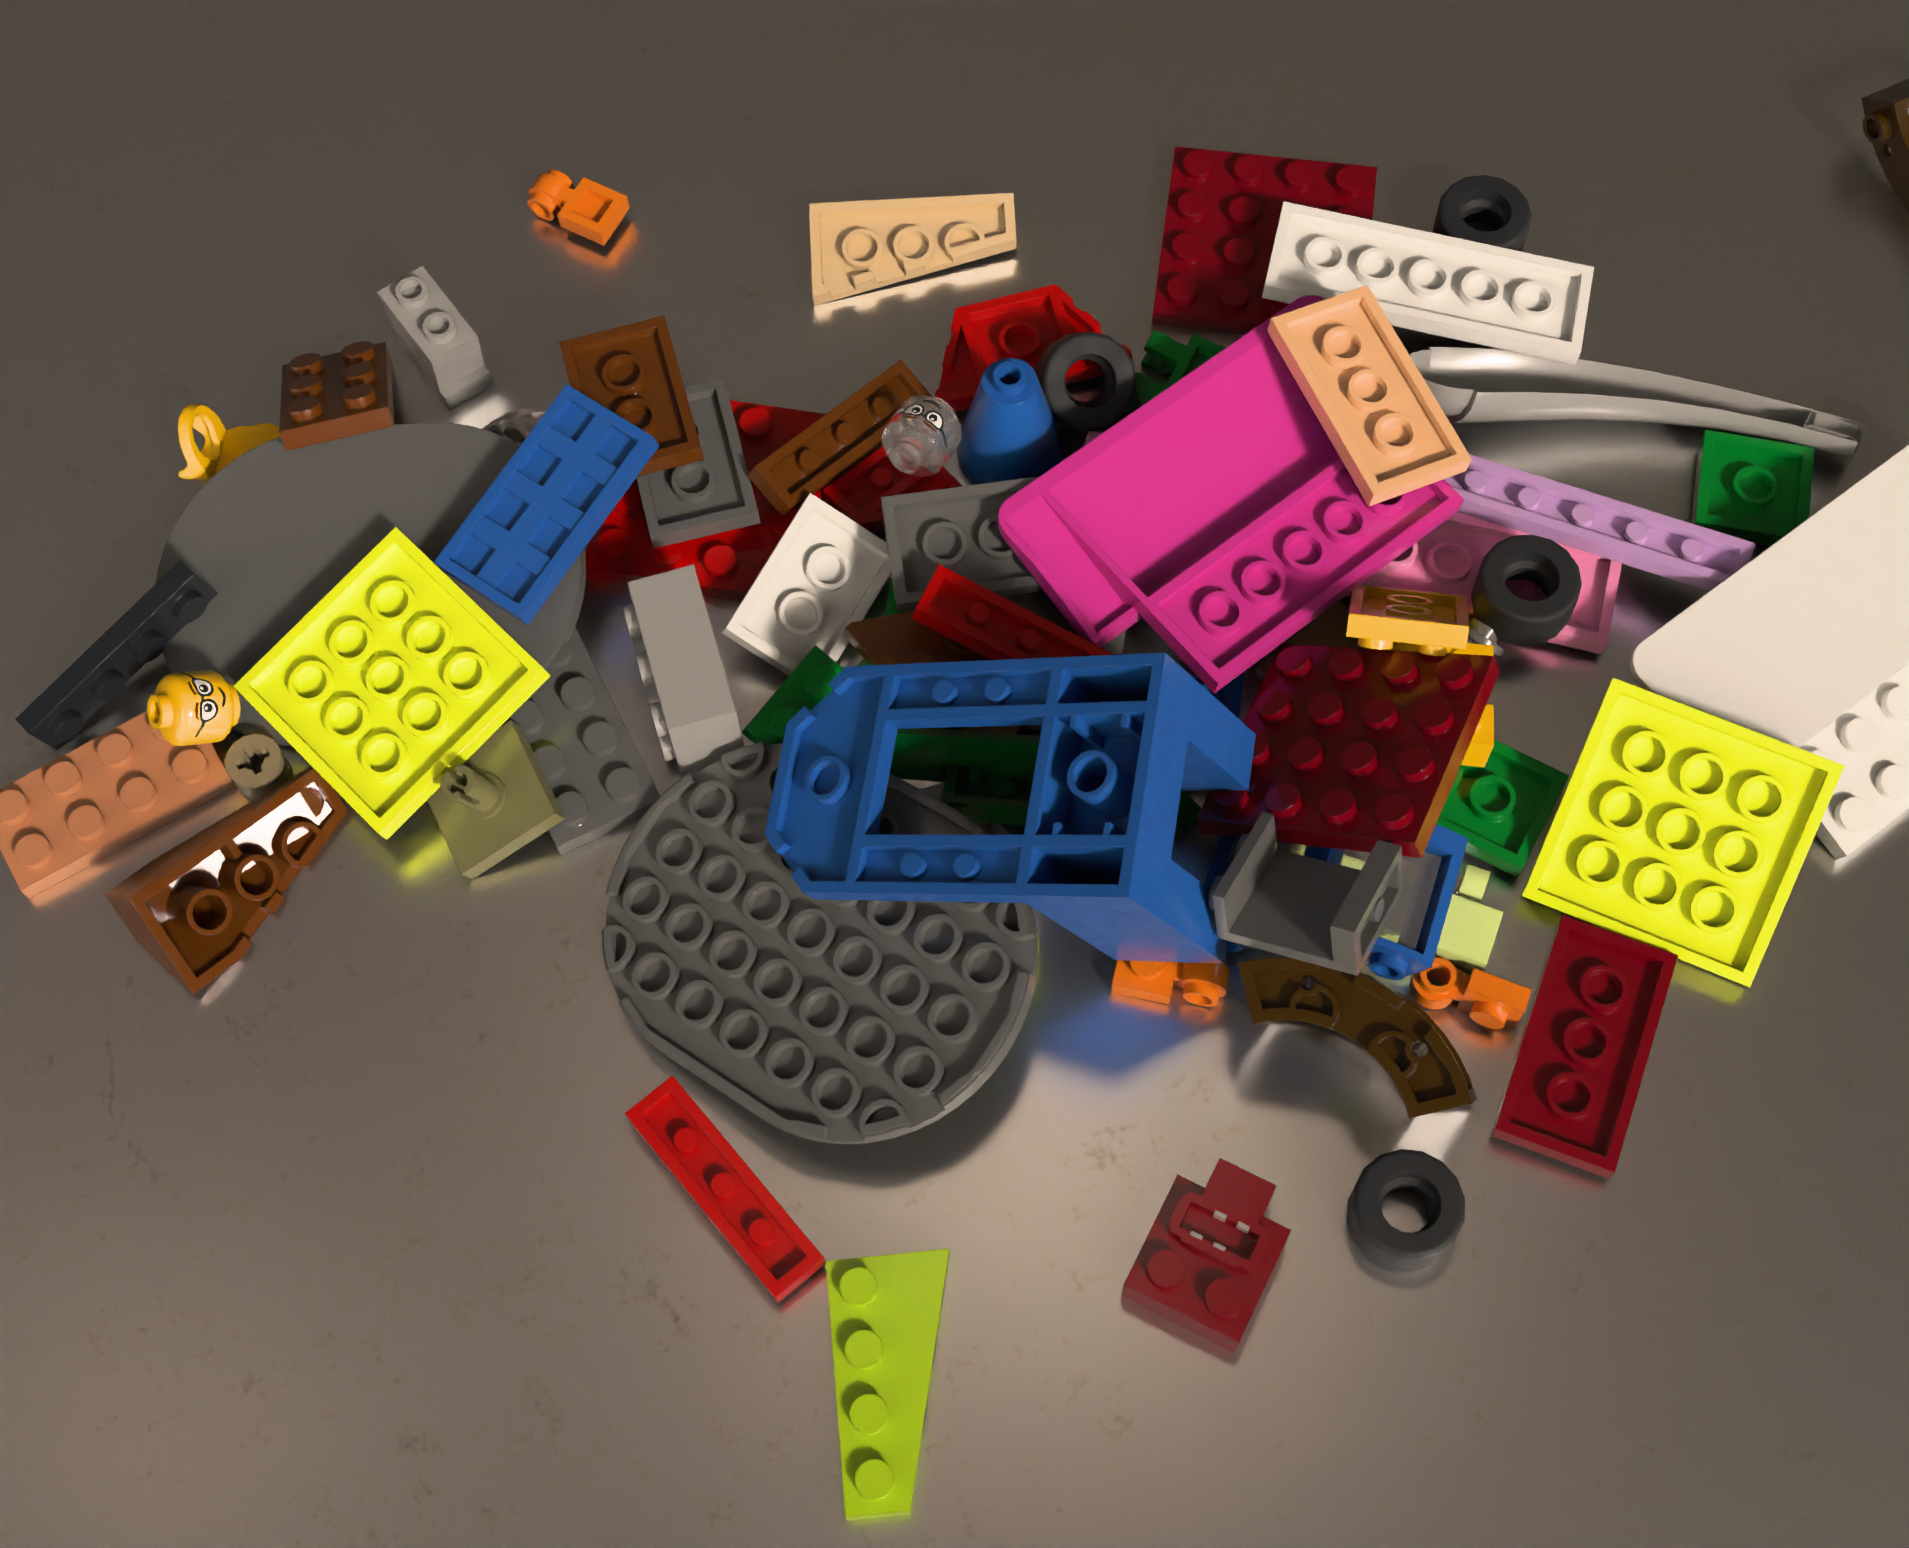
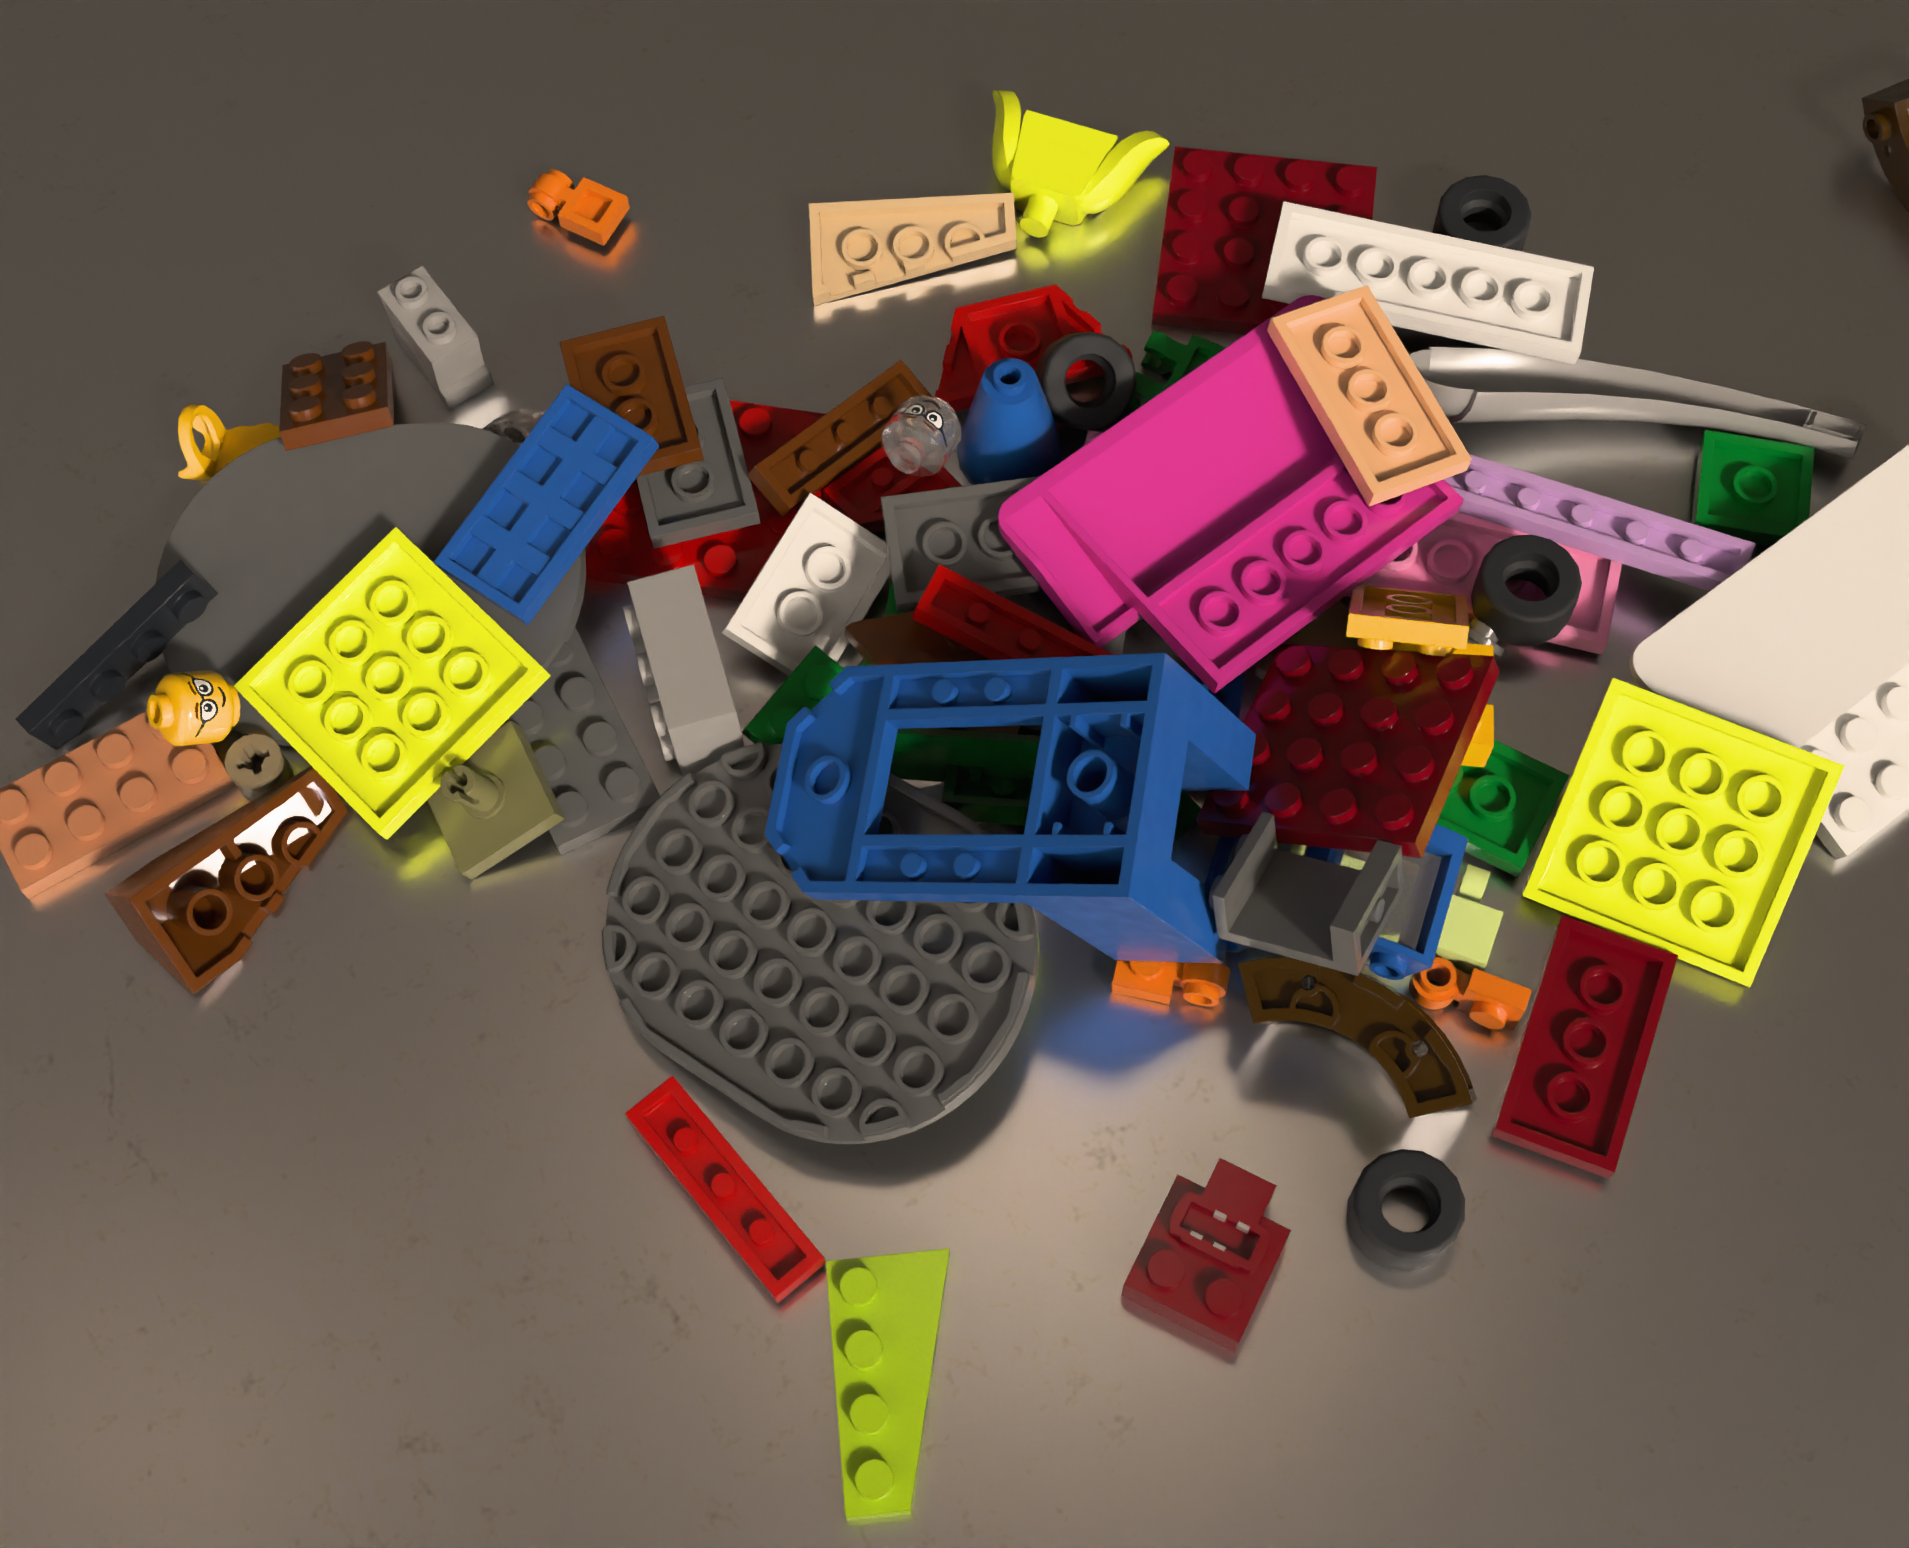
(1063, 167): none -> neon yellow torso

